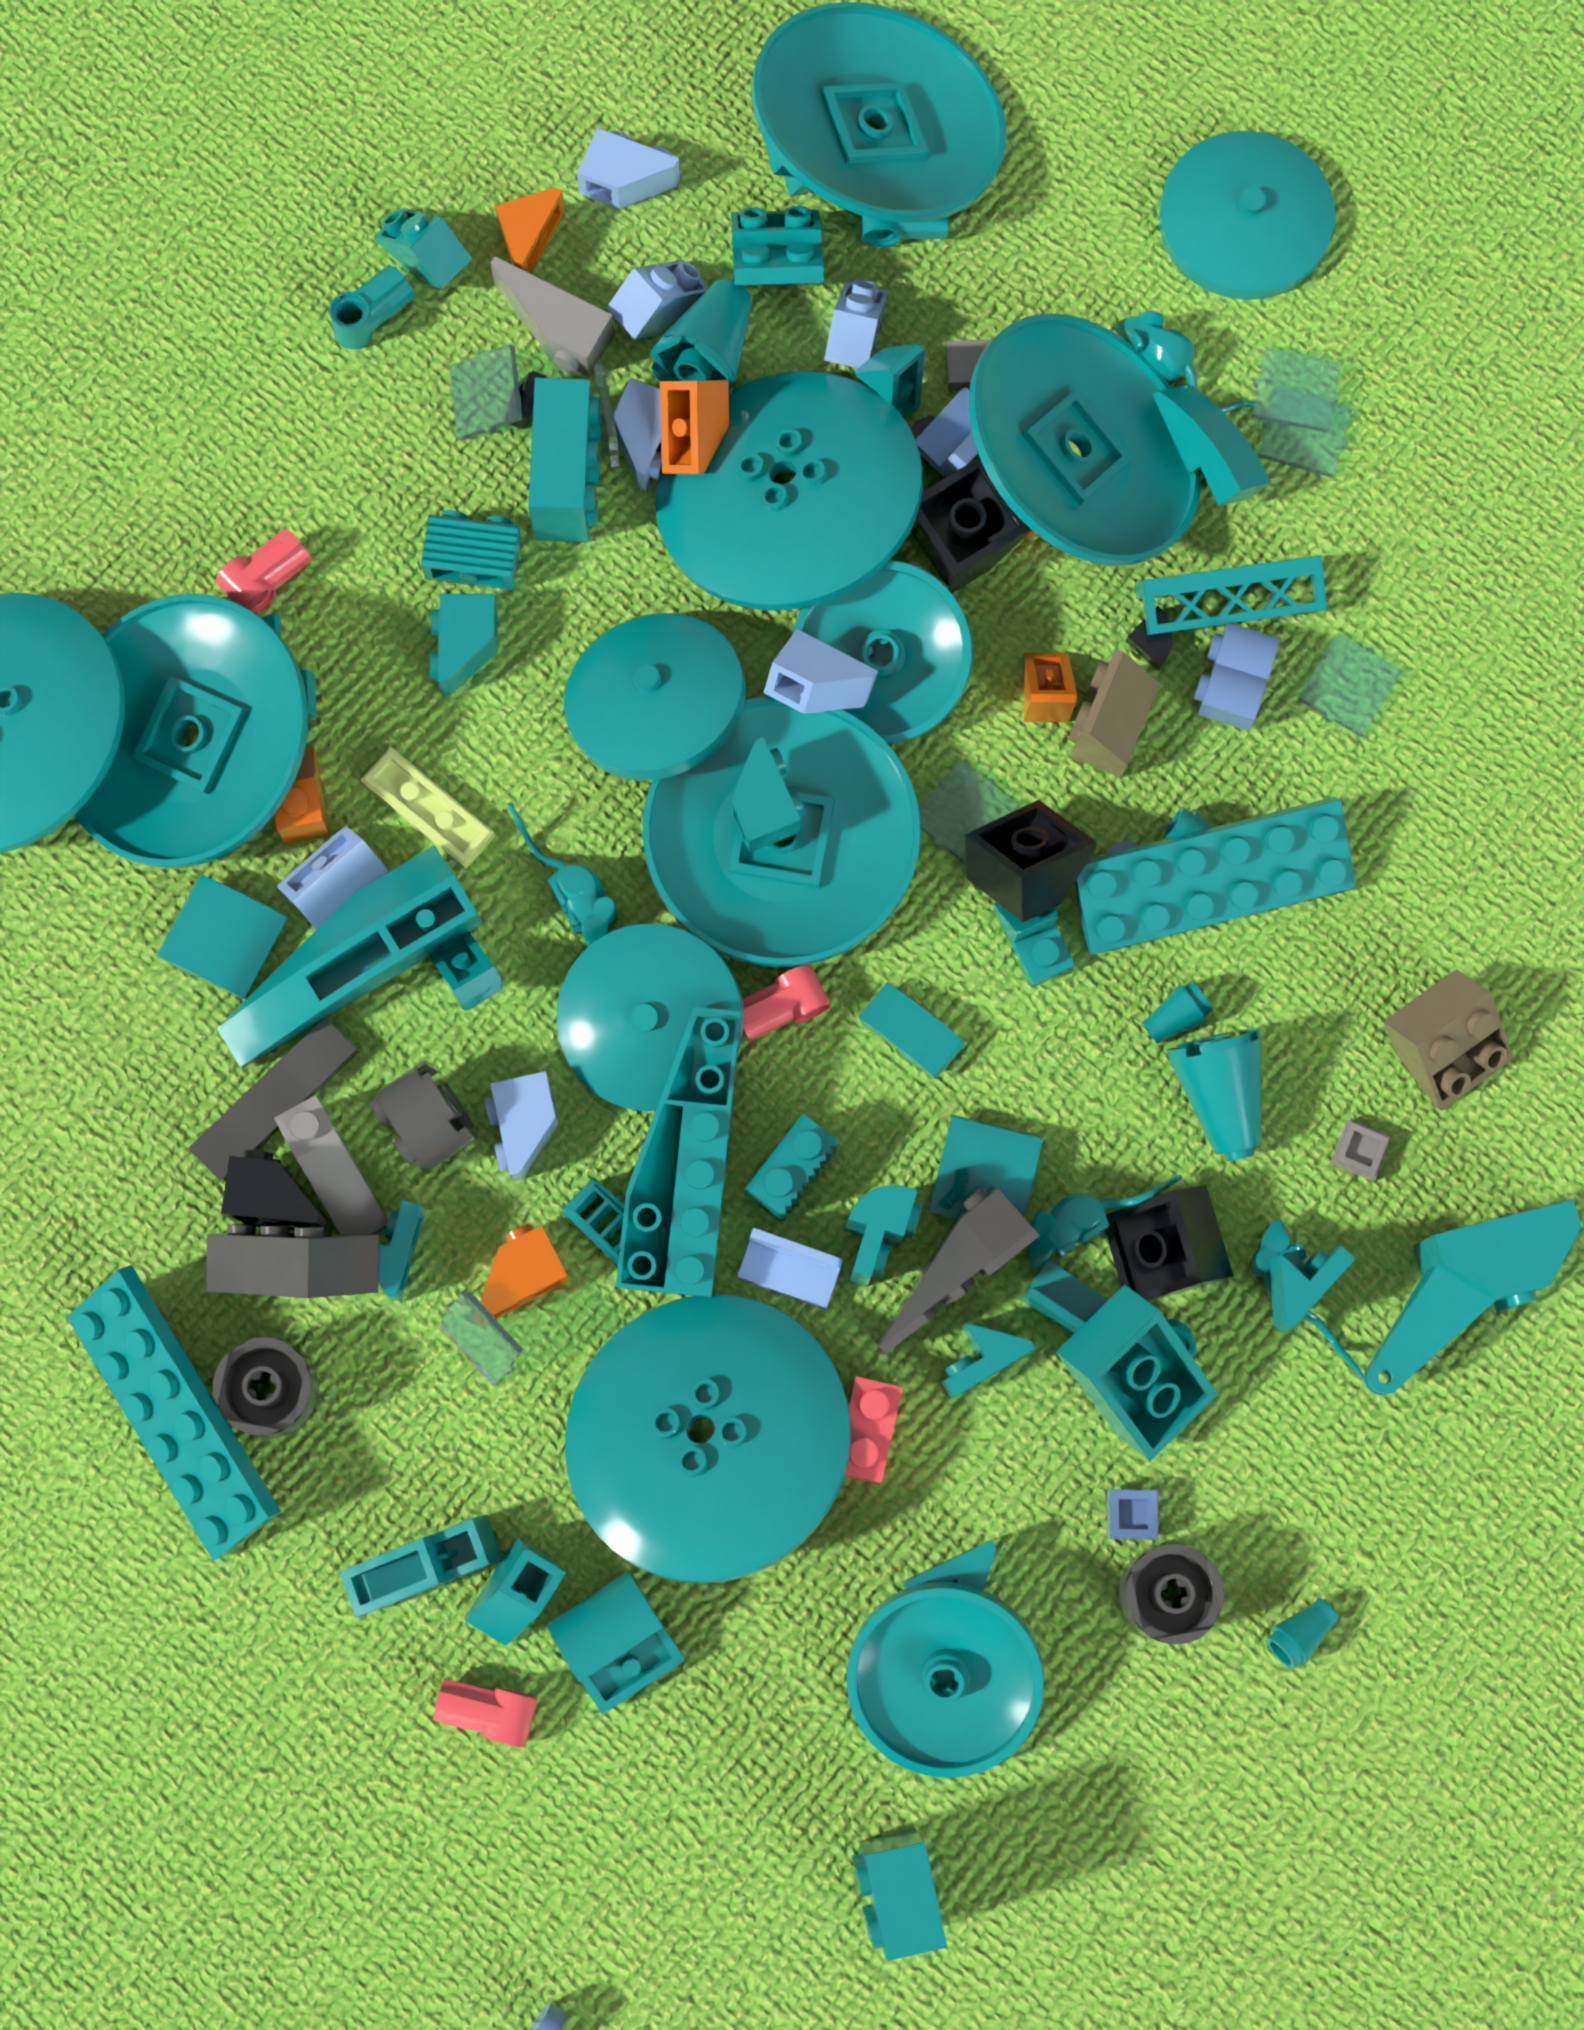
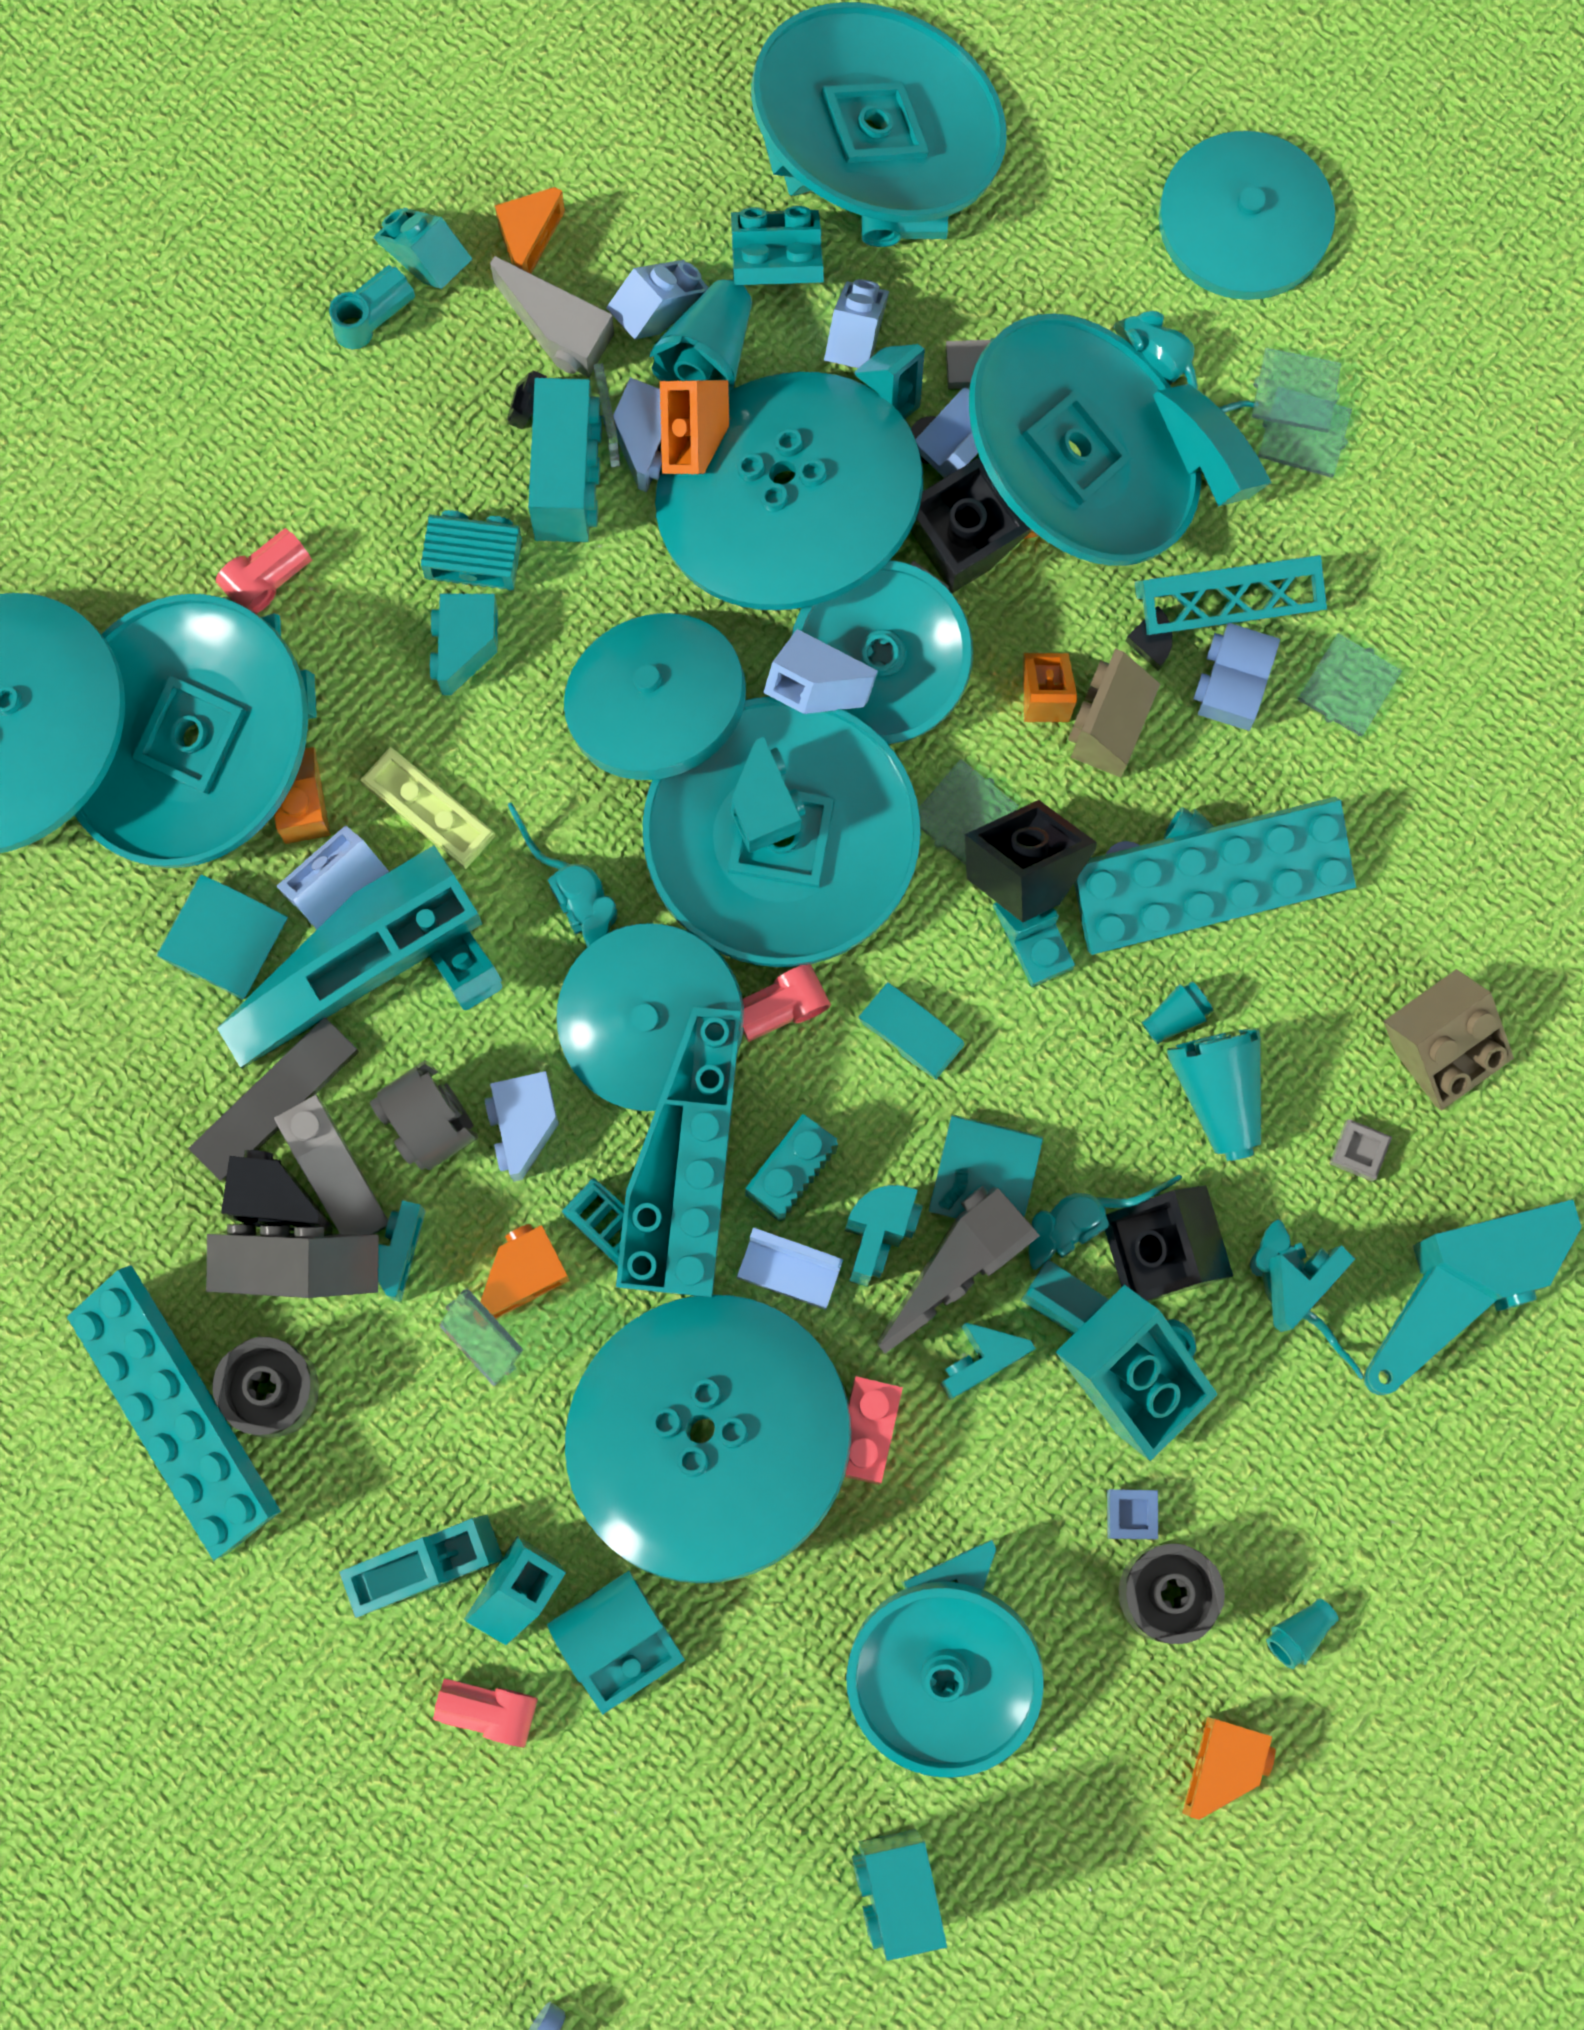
(485, 392): clear light blue piece -> none
(625, 171): light blue slope -> none
(1226, 1766): none -> orange slope

